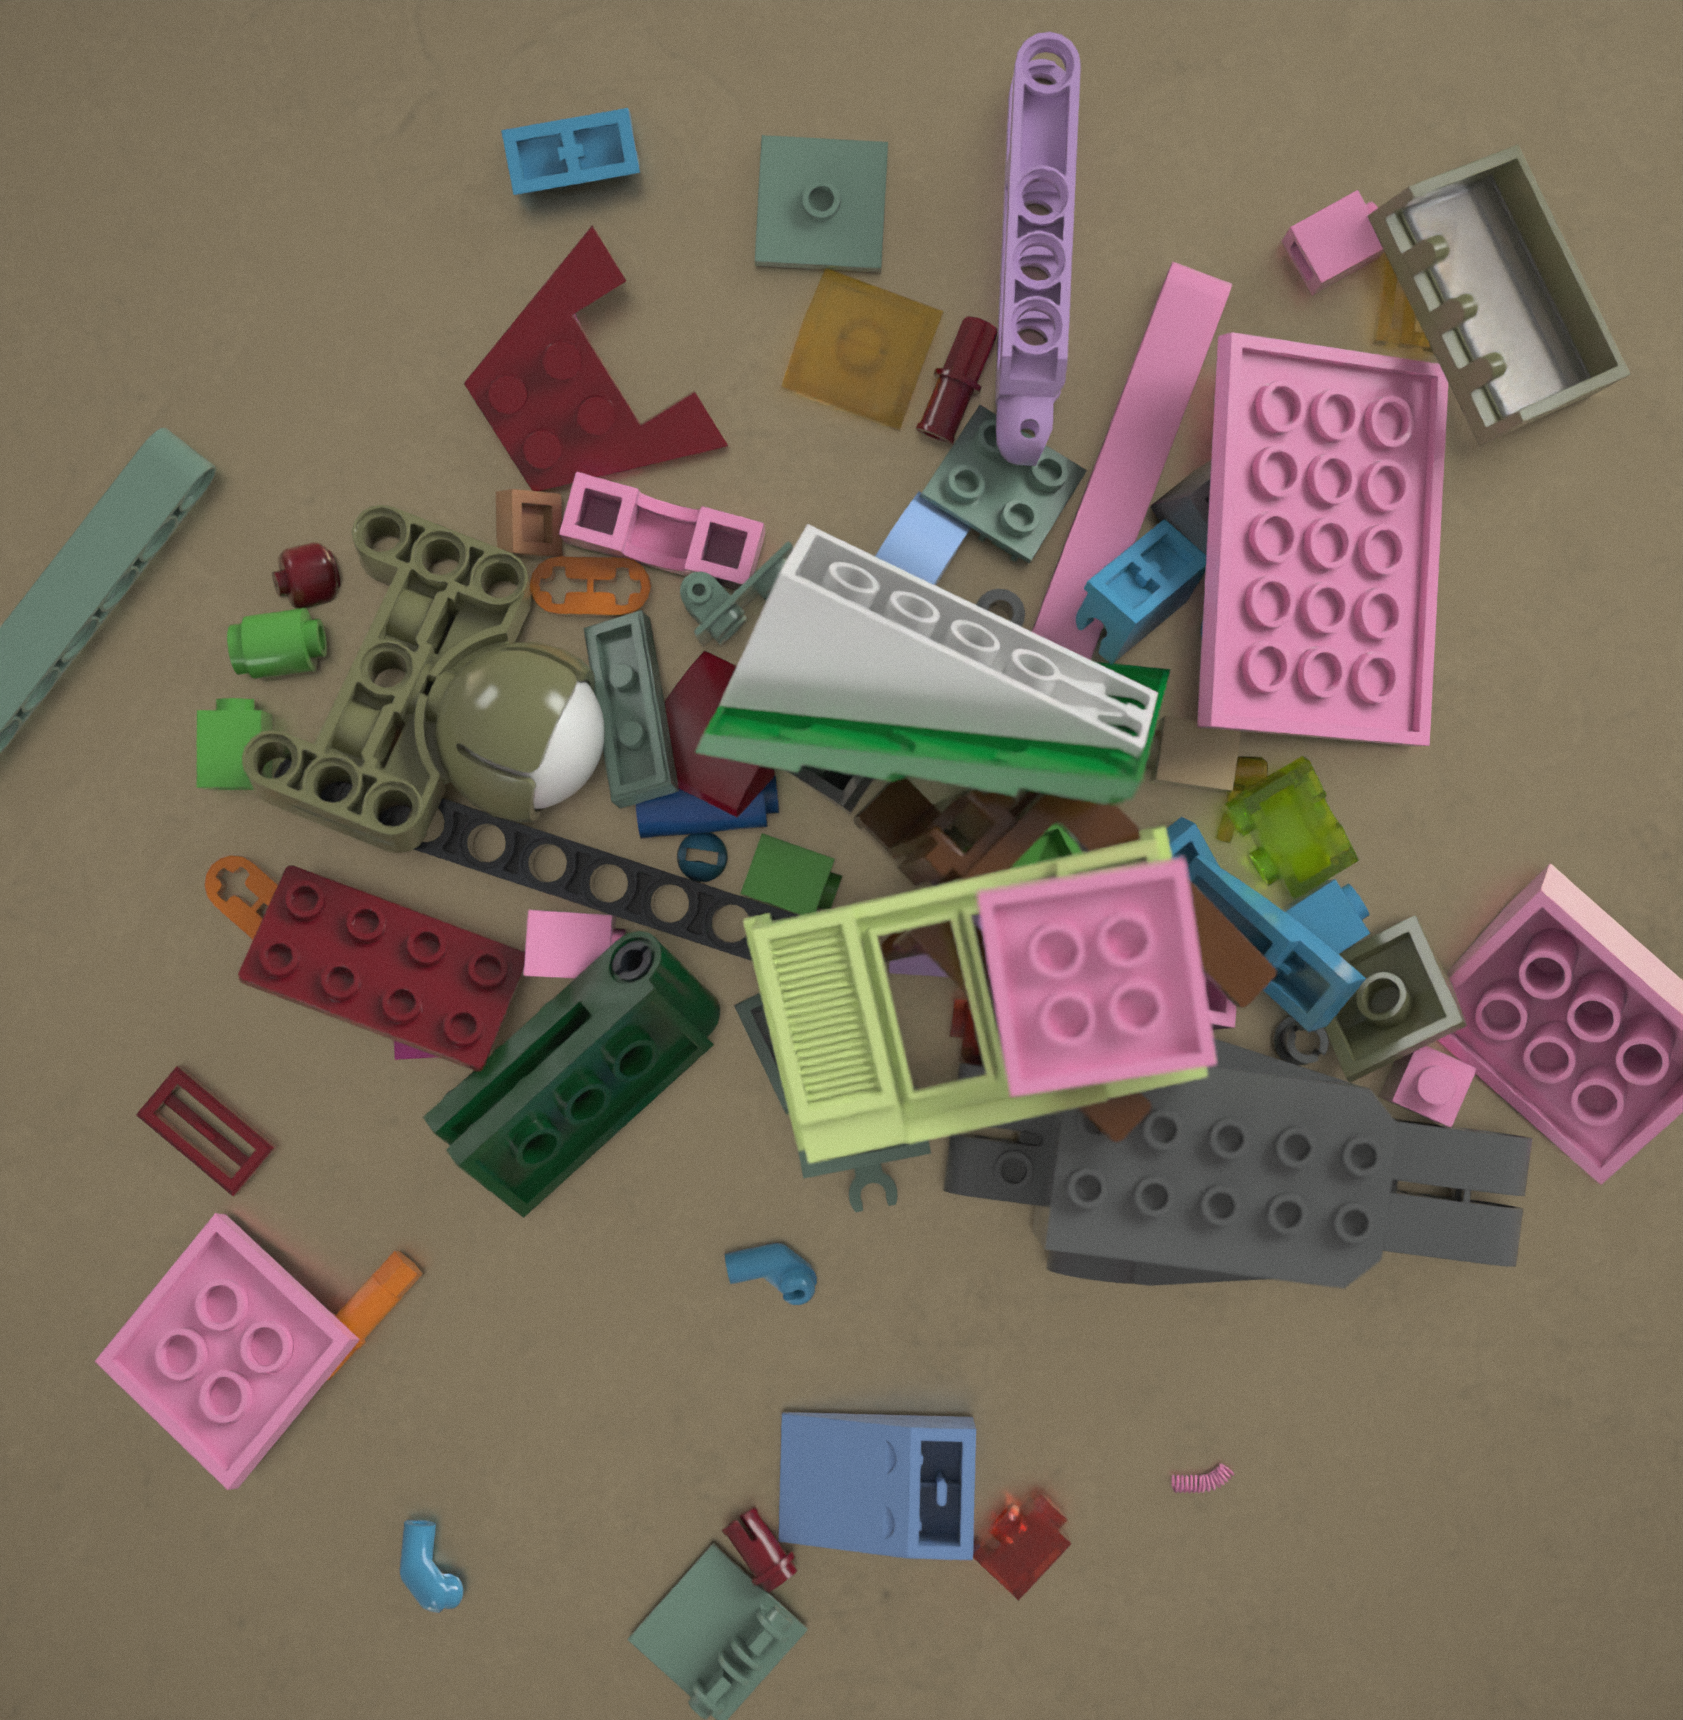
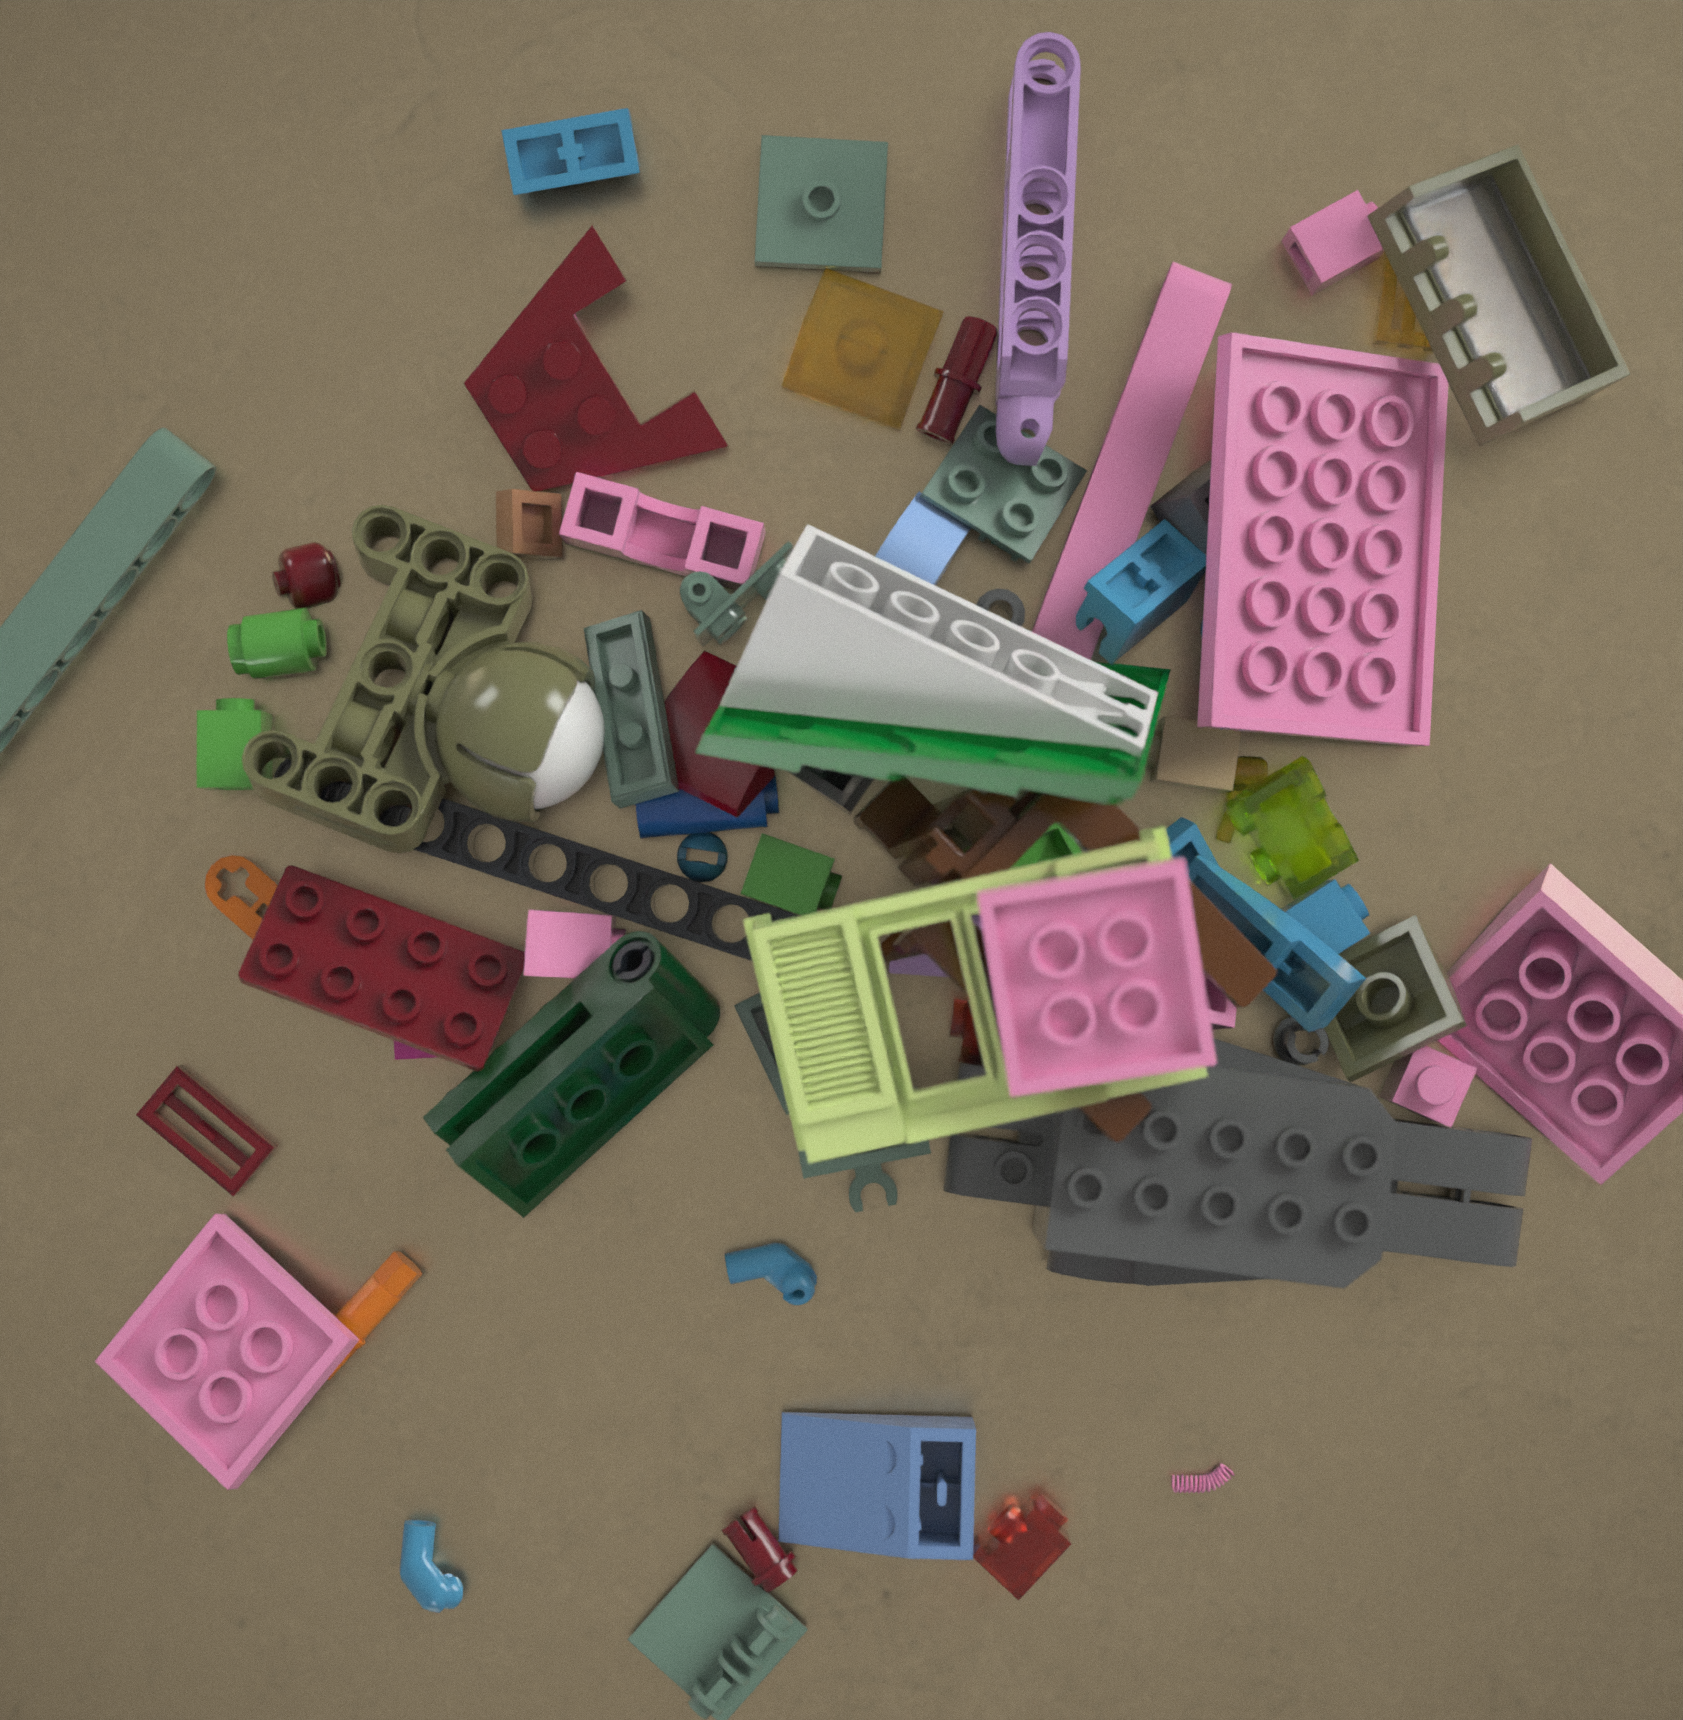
(590, 571): orange beam -> none

